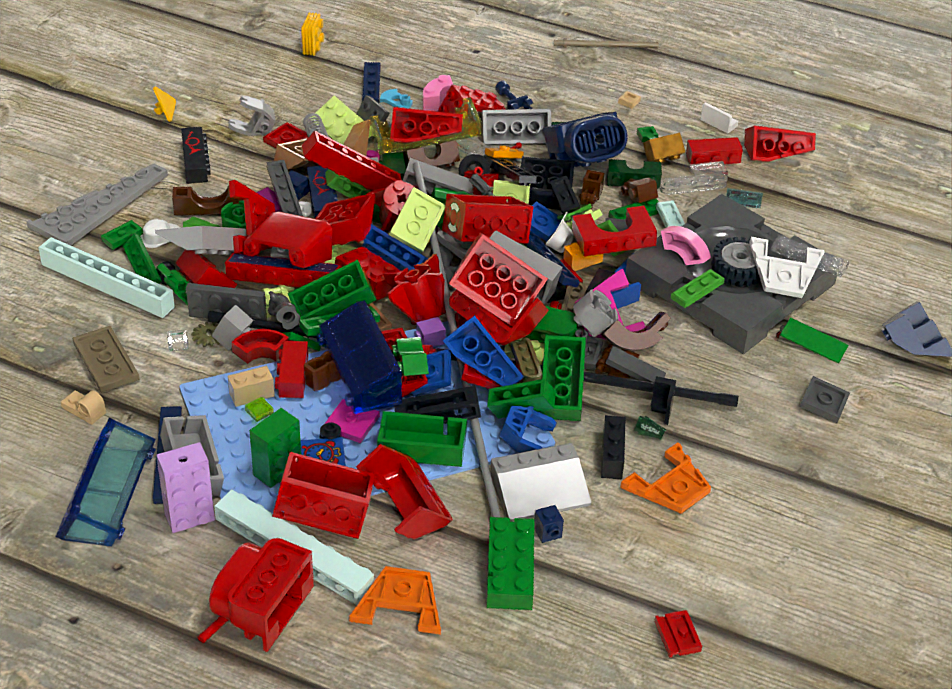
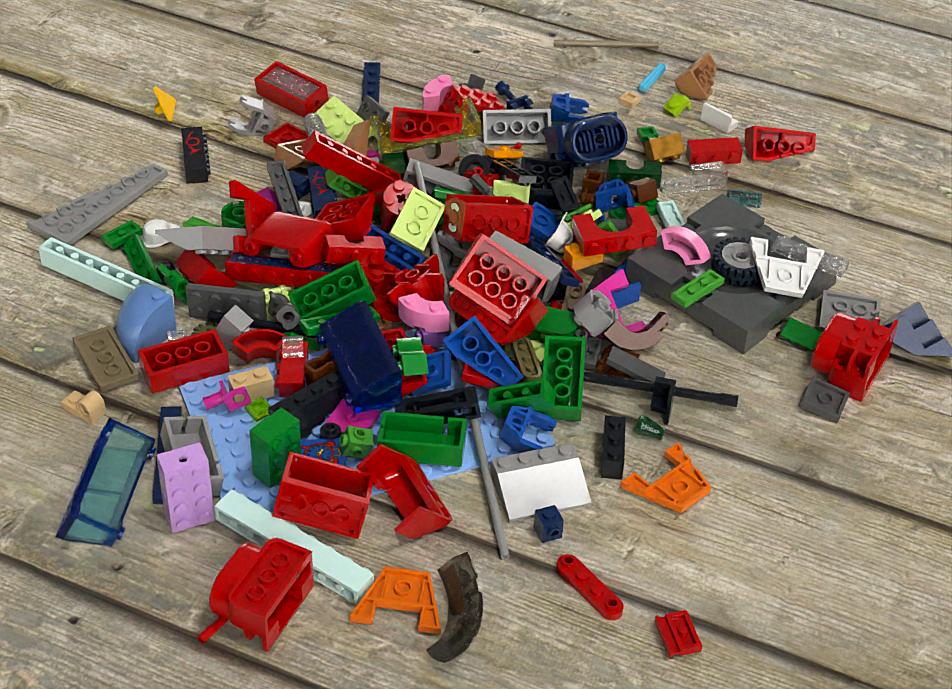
(144, 319): none -> medium blue brick
(183, 361): none -> red brick
(188, 202): reddish brown arch -> none
(227, 398): none -> dark pink bracket
(291, 89): none -> red brick
(292, 346): none -> clear brick
(312, 34): yellow brick -> none
(313, 402): none -> black wedge
(341, 251): none -> red arch
(356, 442): none -> bright green brick
(386, 308): none -> red tile
(389, 96): medium azure piece -> none
(423, 313): none -> bright pink brick
(464, 606): none -> clear smoke brick
(474, 82): none -> dark grey bracket
(510, 563): green piece -> none
(563, 104): none -> blue piece
(590, 587): none -> red plate
(606, 201): none -> blue piece
(652, 77): none -> medium azure axle
(677, 104): none -> lime bracket
(697, 78): none -> medium nougat wedge
(850, 304): none -> light grey plate
(853, 352): none -> red brick

